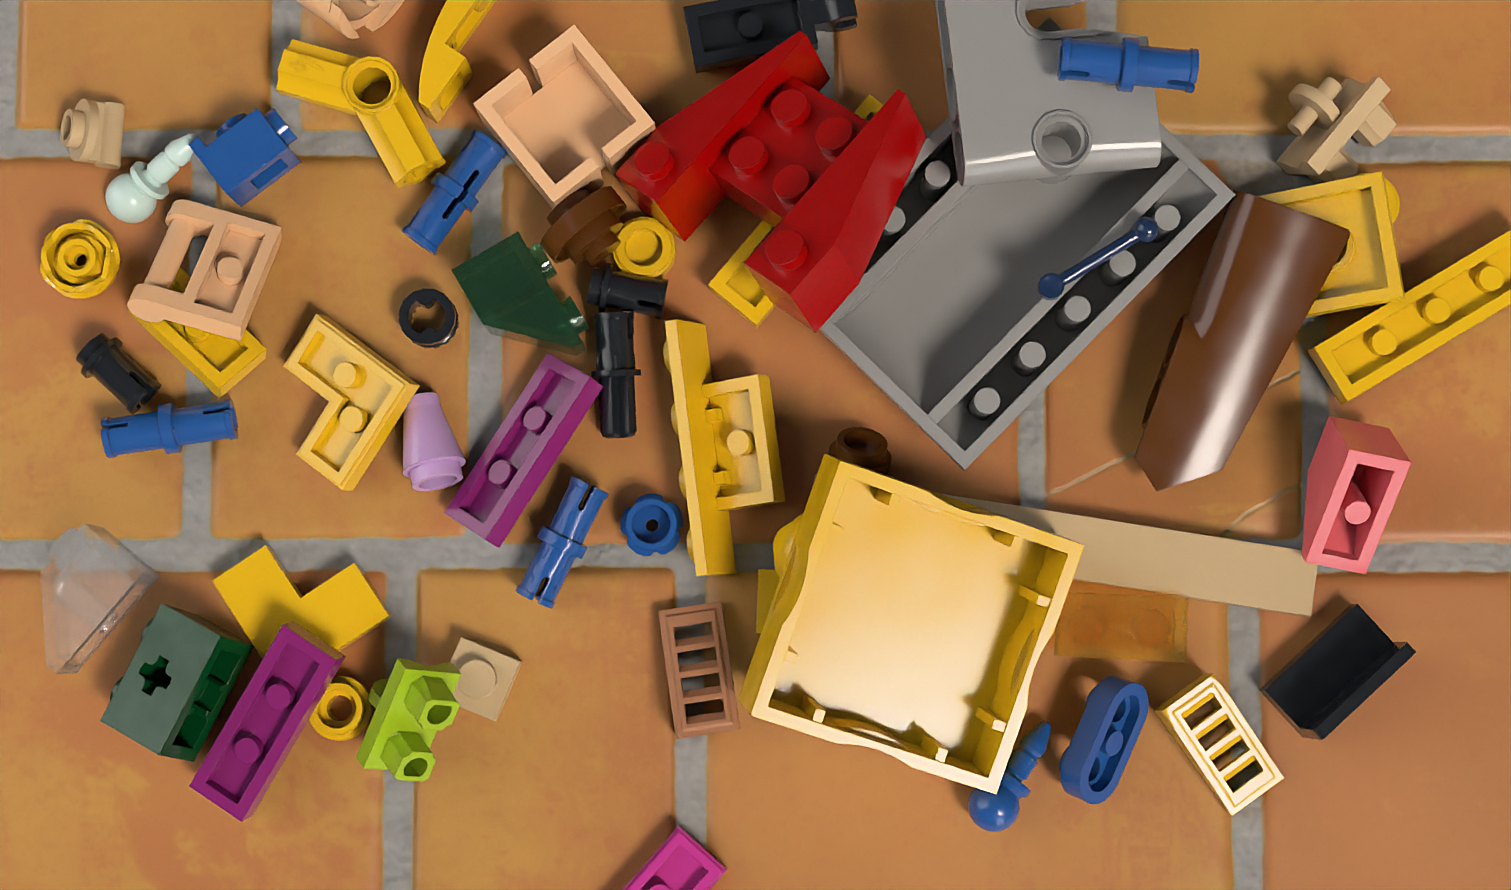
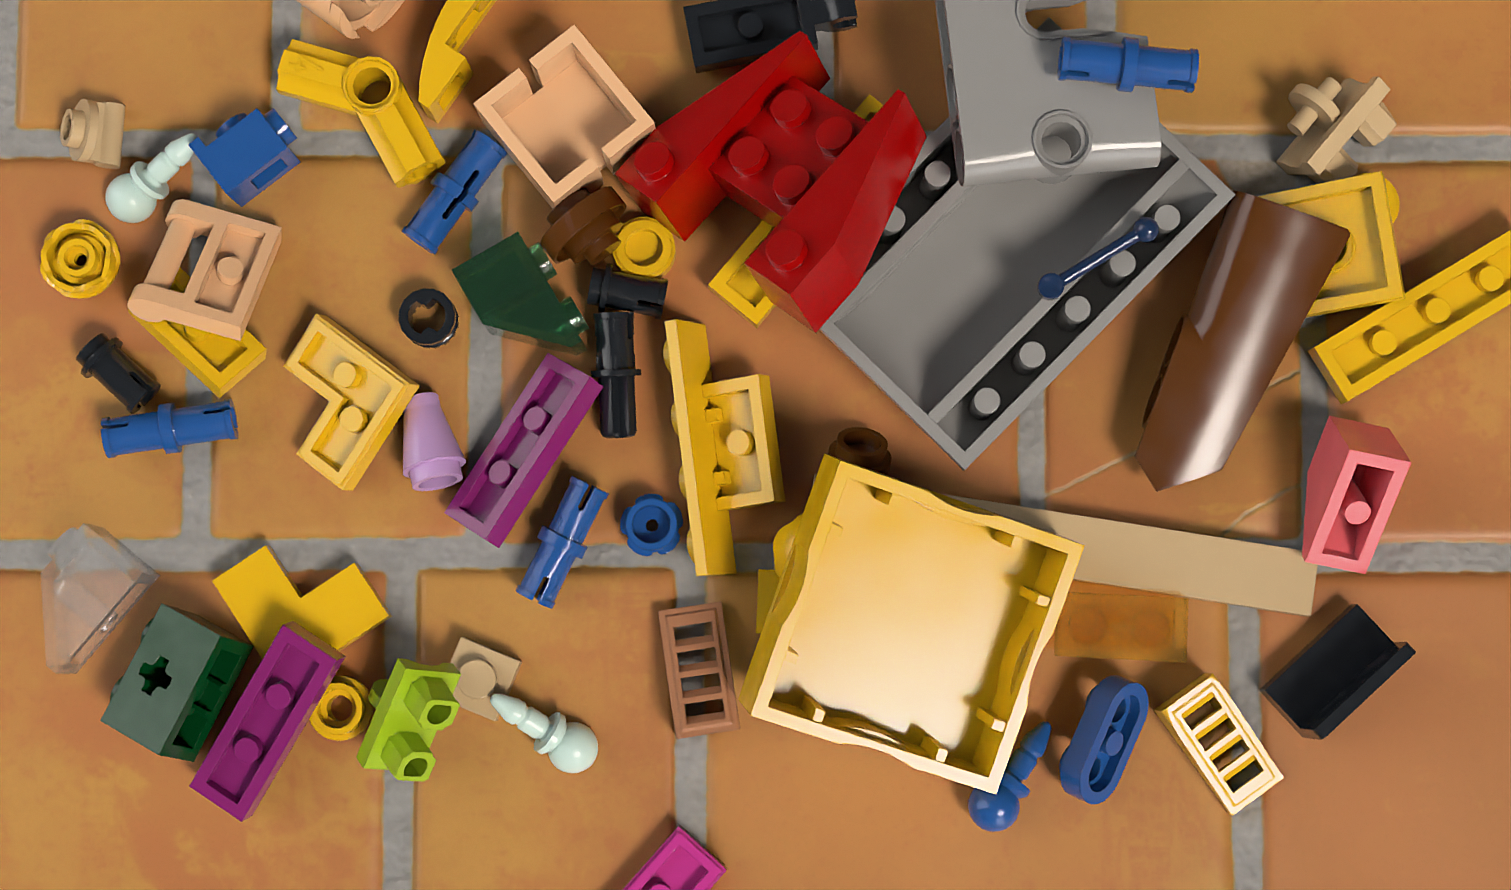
(569, 745): none -> light aqua bar

